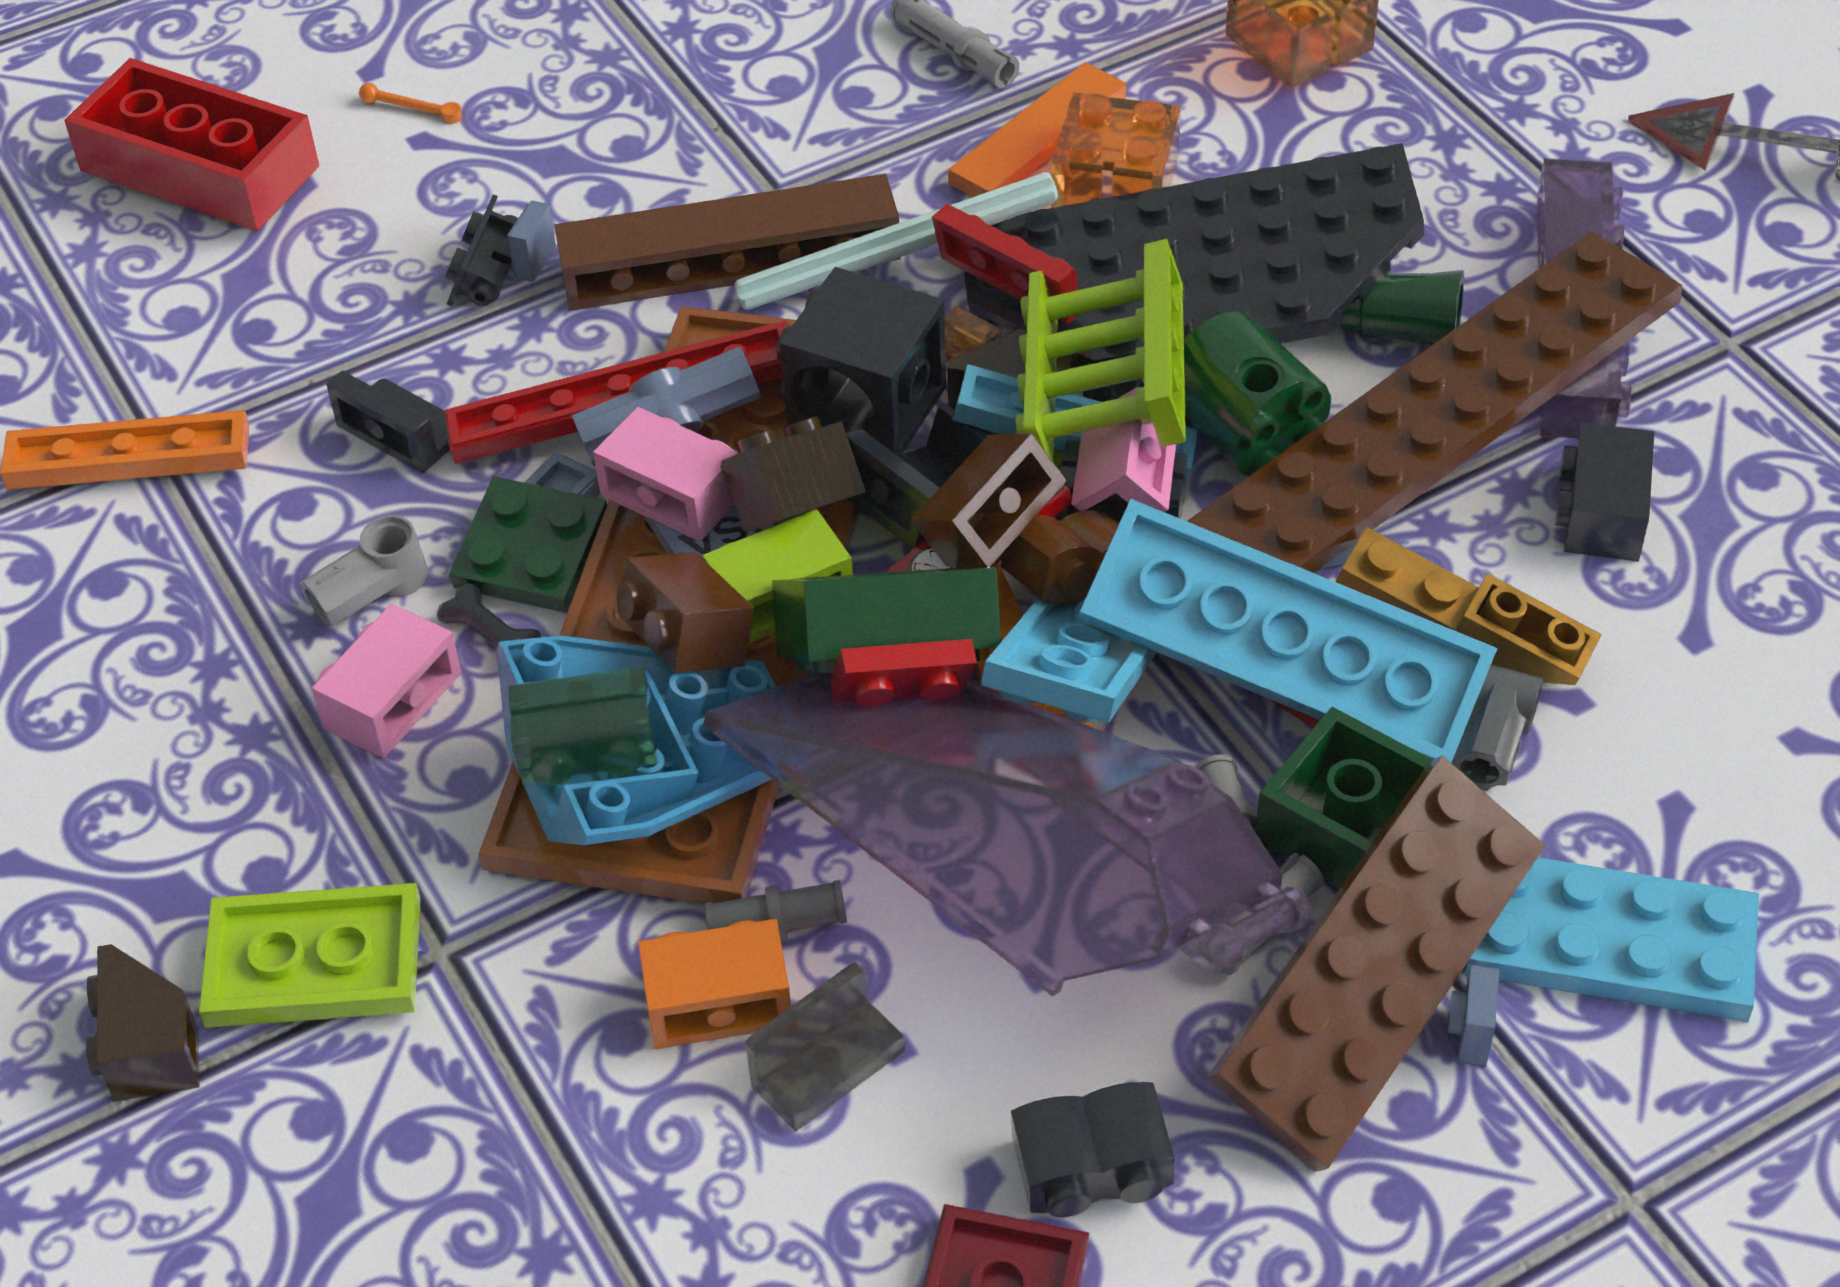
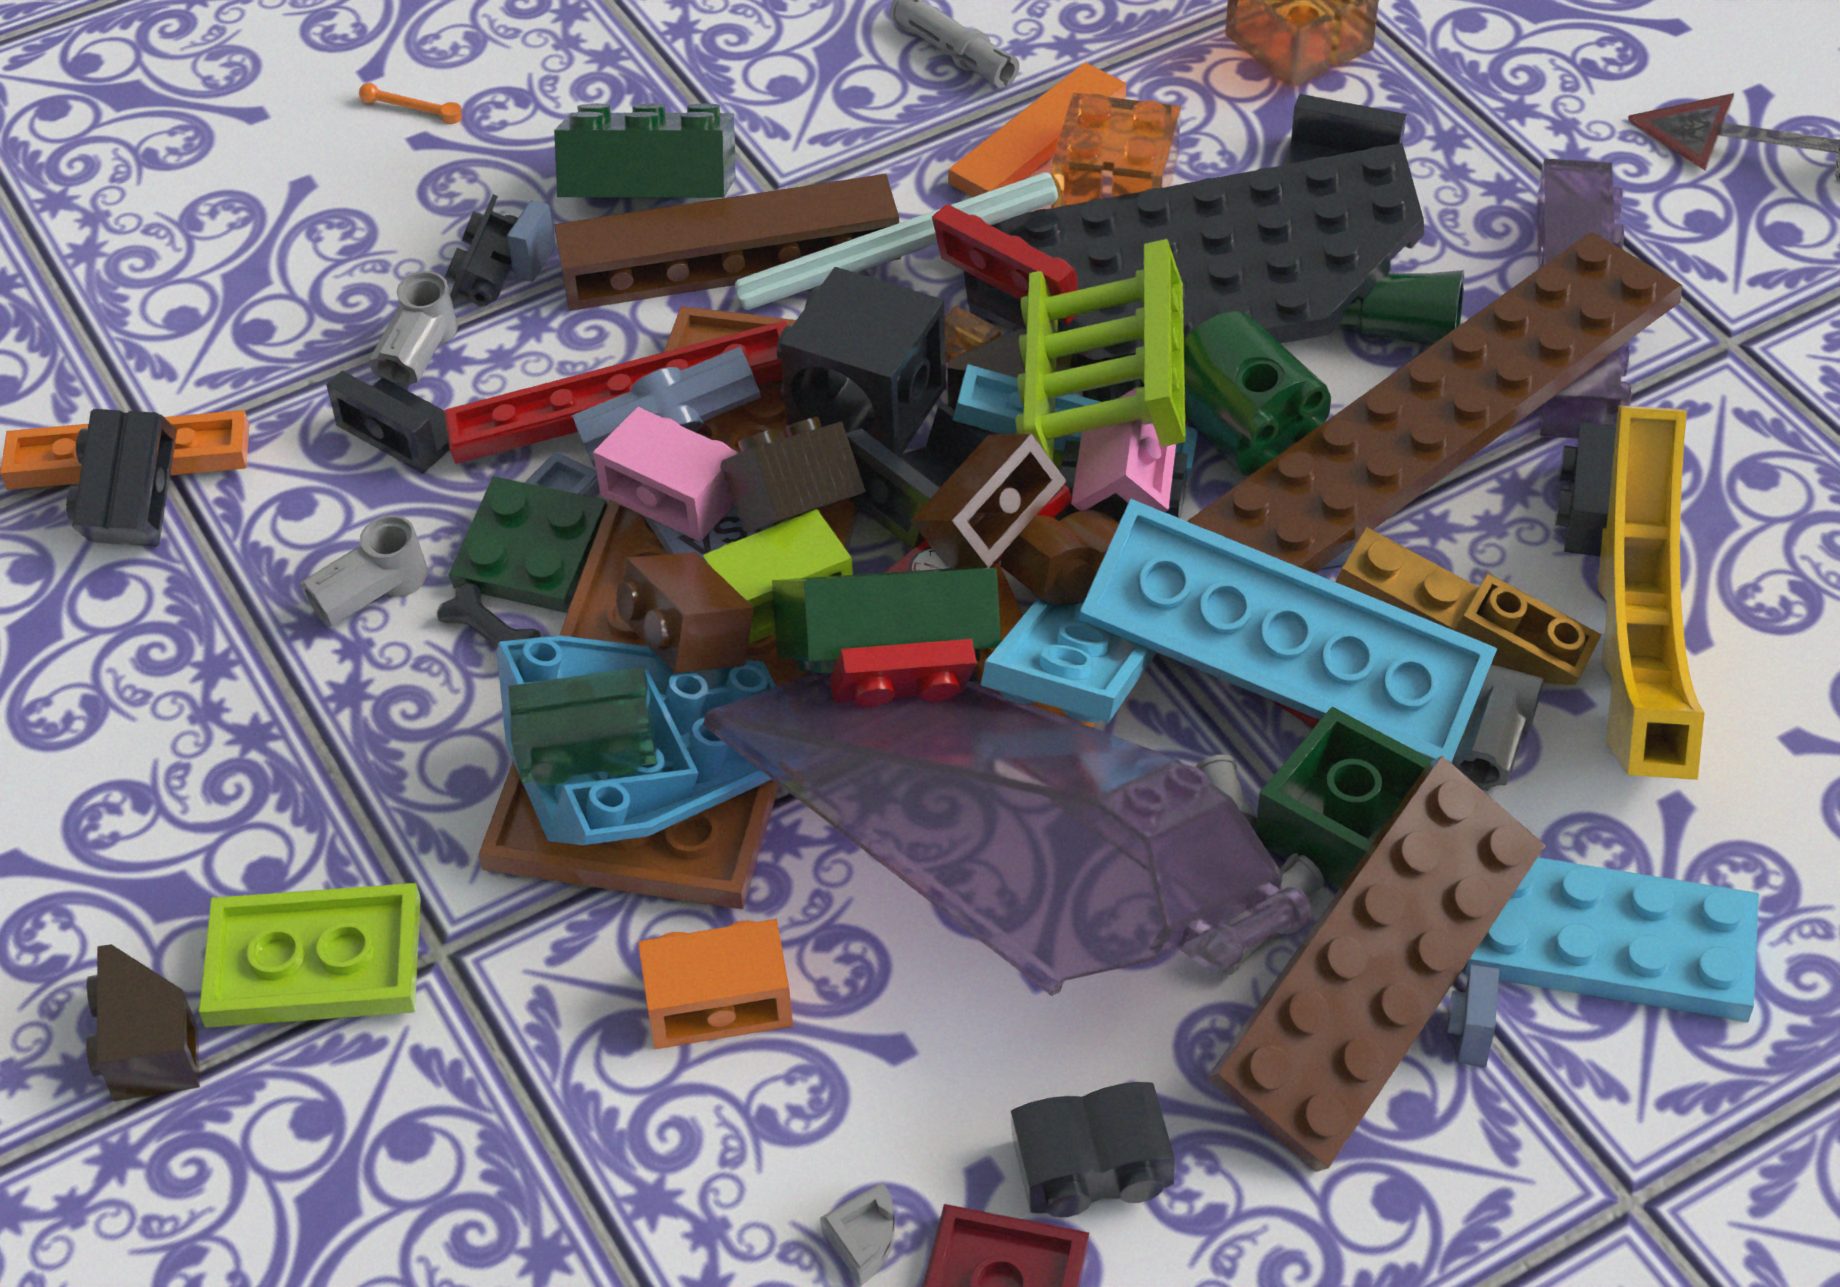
(122, 477): none -> black brick
(193, 143): red brick -> none
(386, 680): bright pink brick -> none
(416, 330): none -> light grey piece
(645, 152): none -> dark green brick
(792, 908): dark grey pin -> none
(821, 1048): clear smoke panel -> none
(862, 1231): none -> light grey tile
(1337, 127): none -> black panel
(1653, 704): none -> yellow arch

